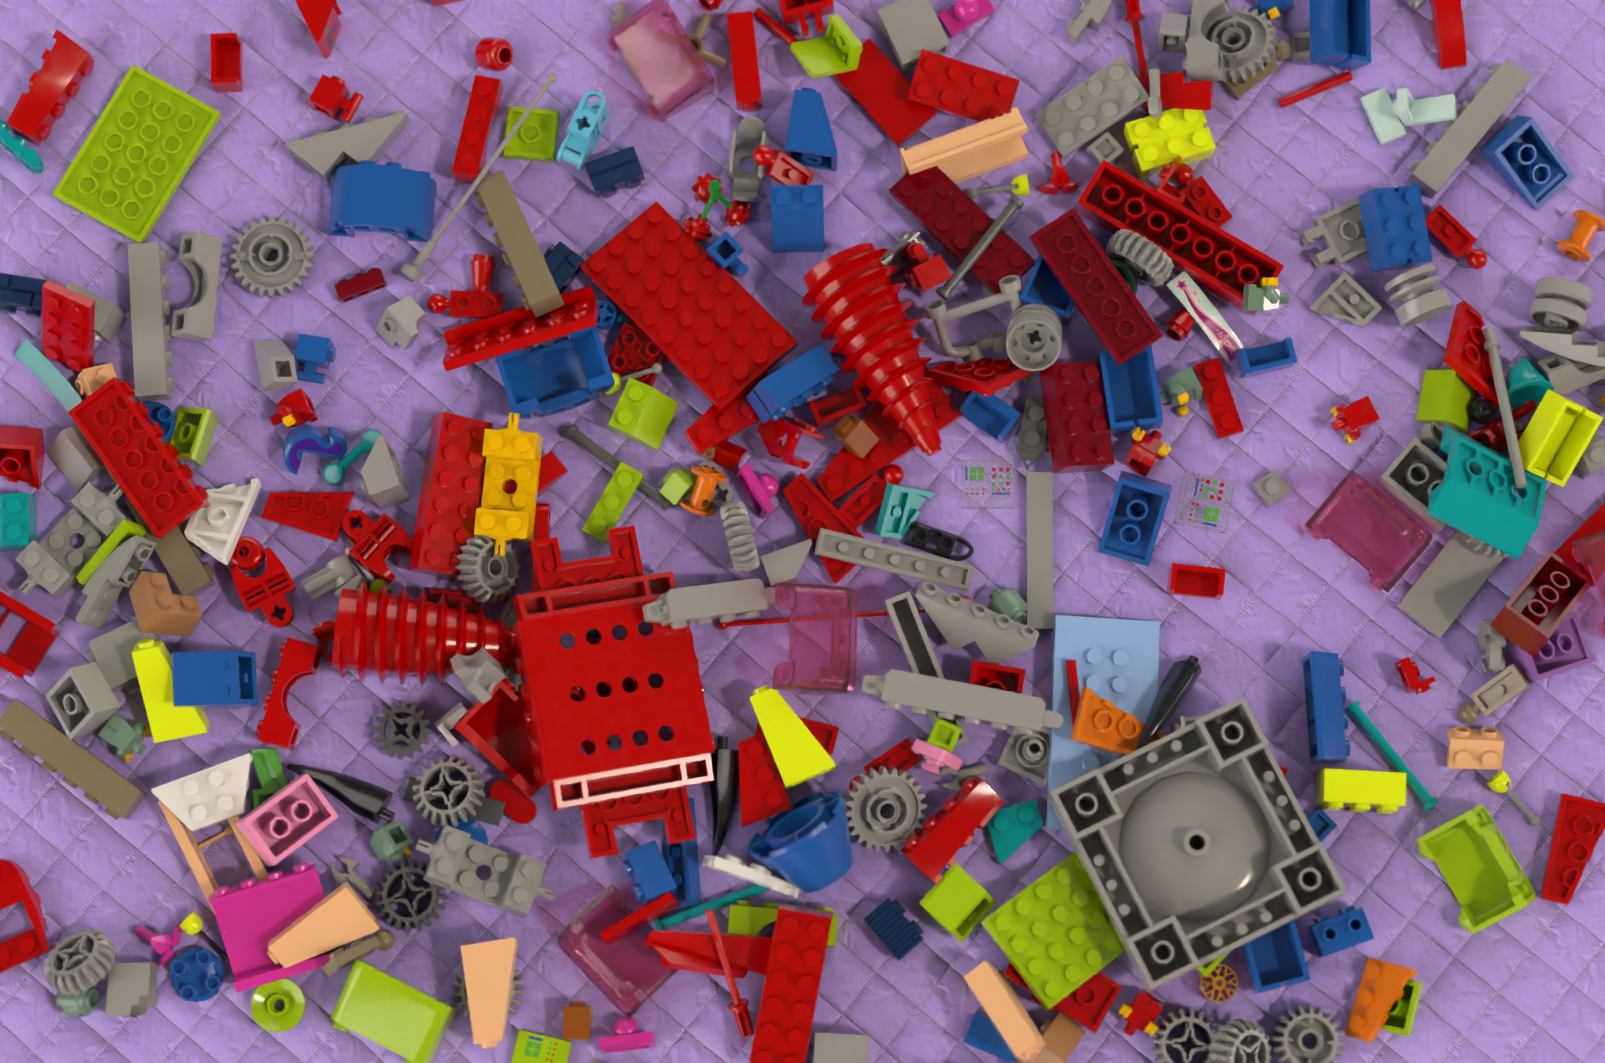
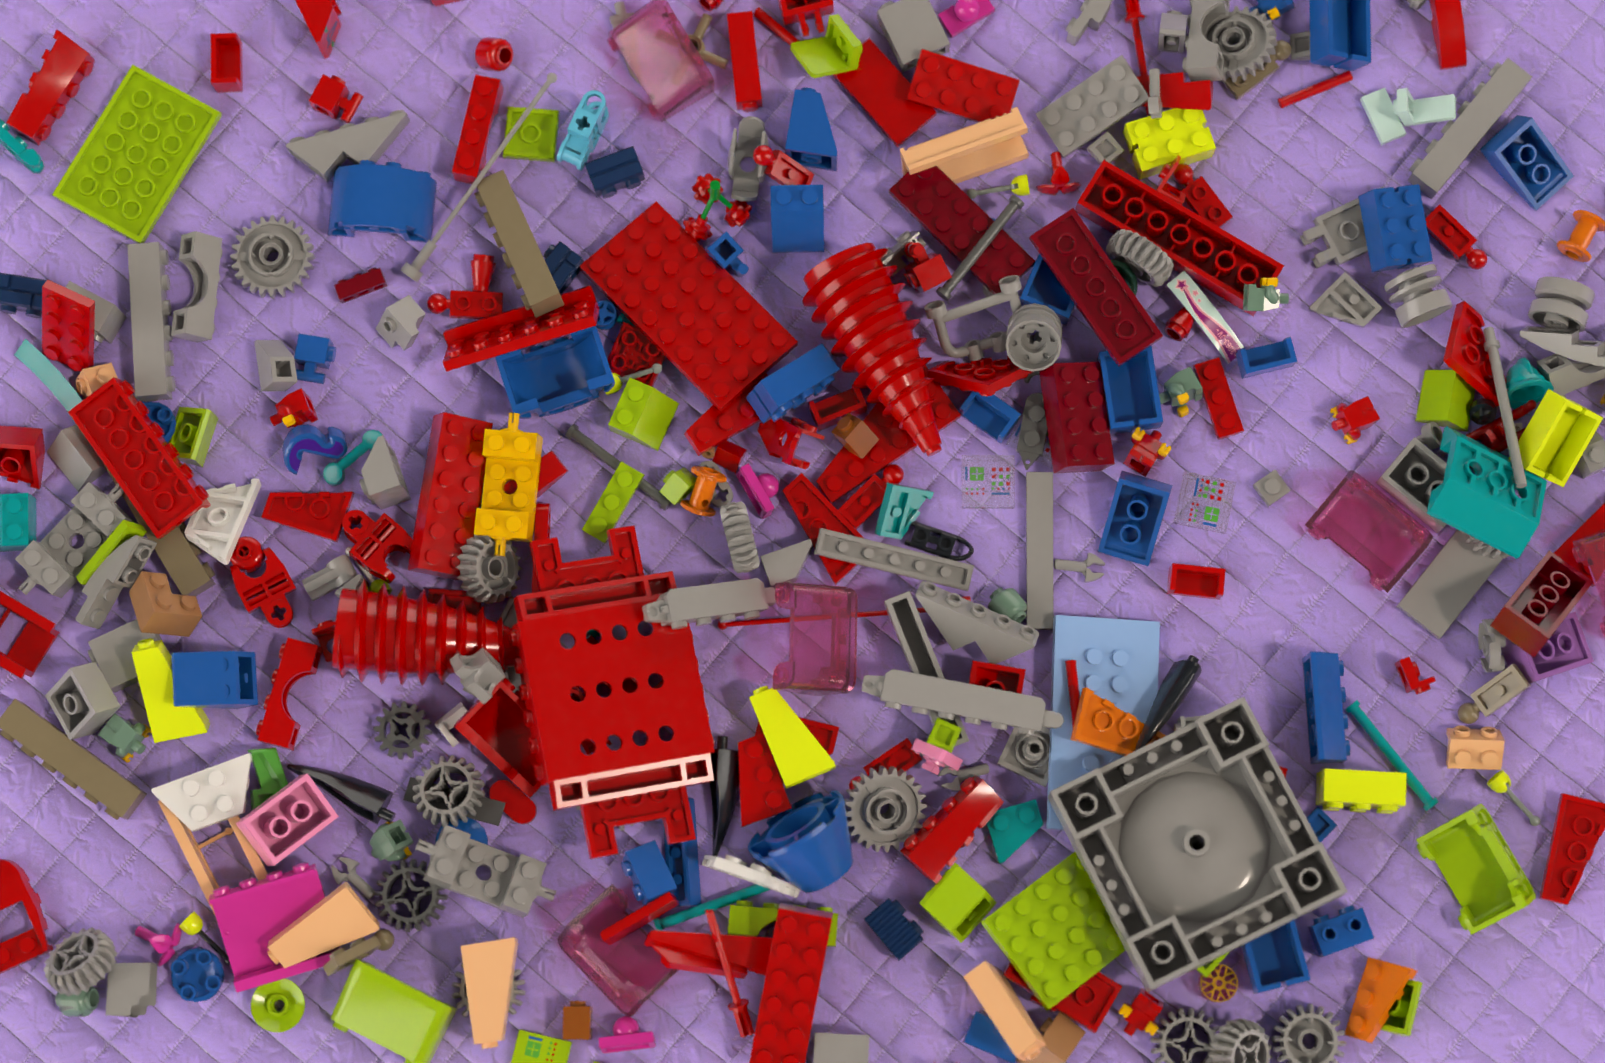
(1078, 566): none -> light grey bar

